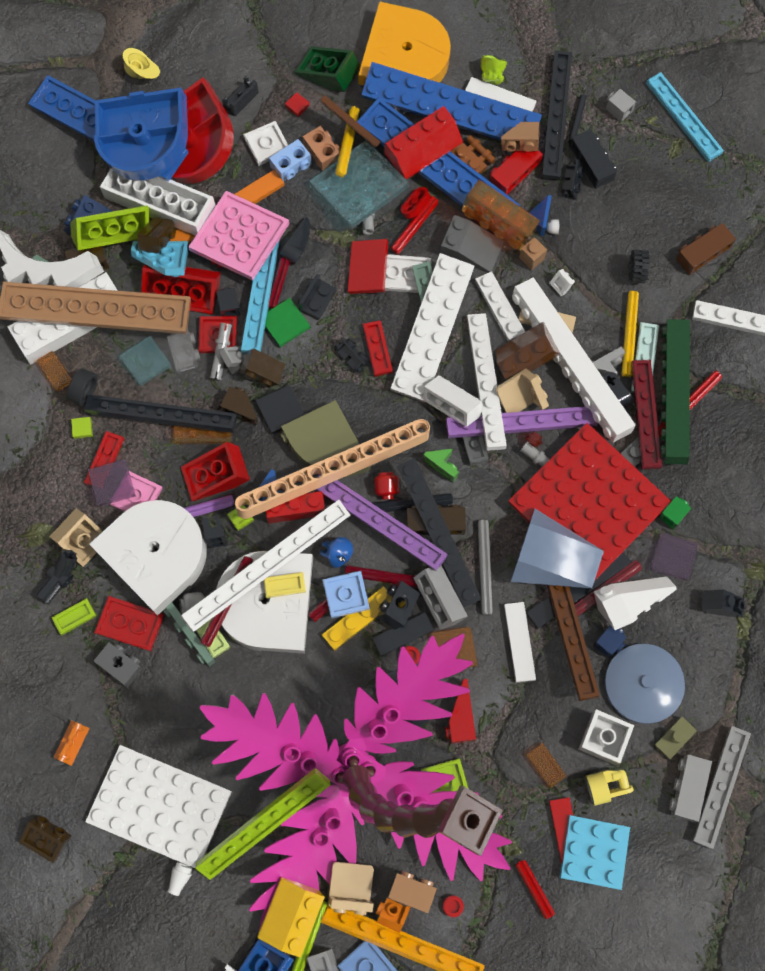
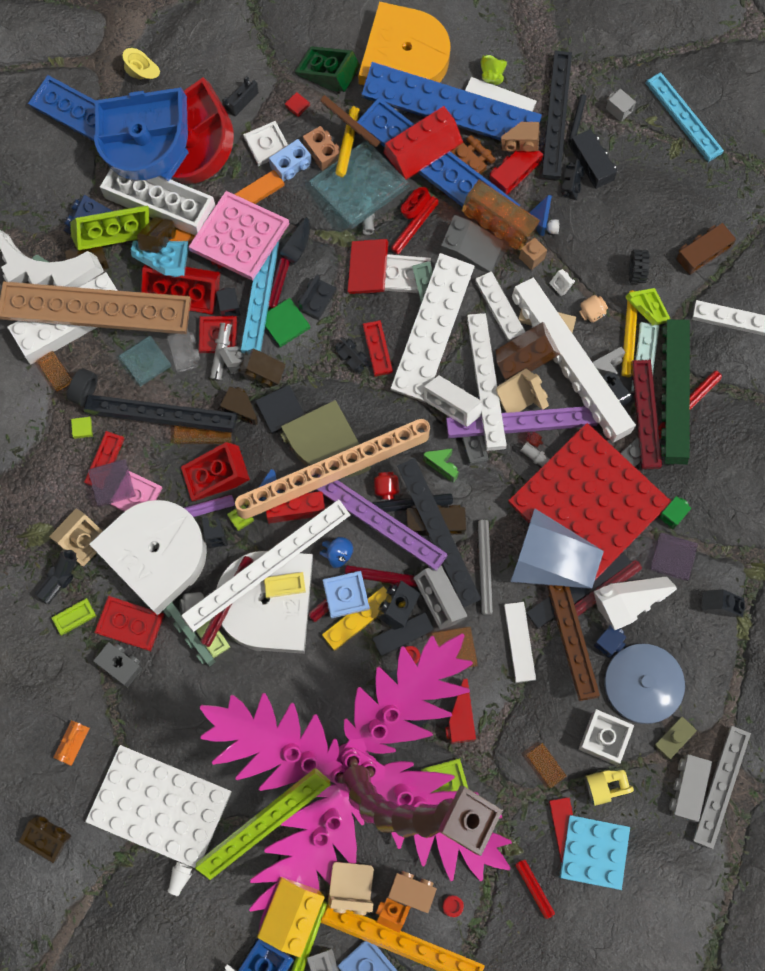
(593, 308): none -> light nougat head
(649, 305): none -> lime wing

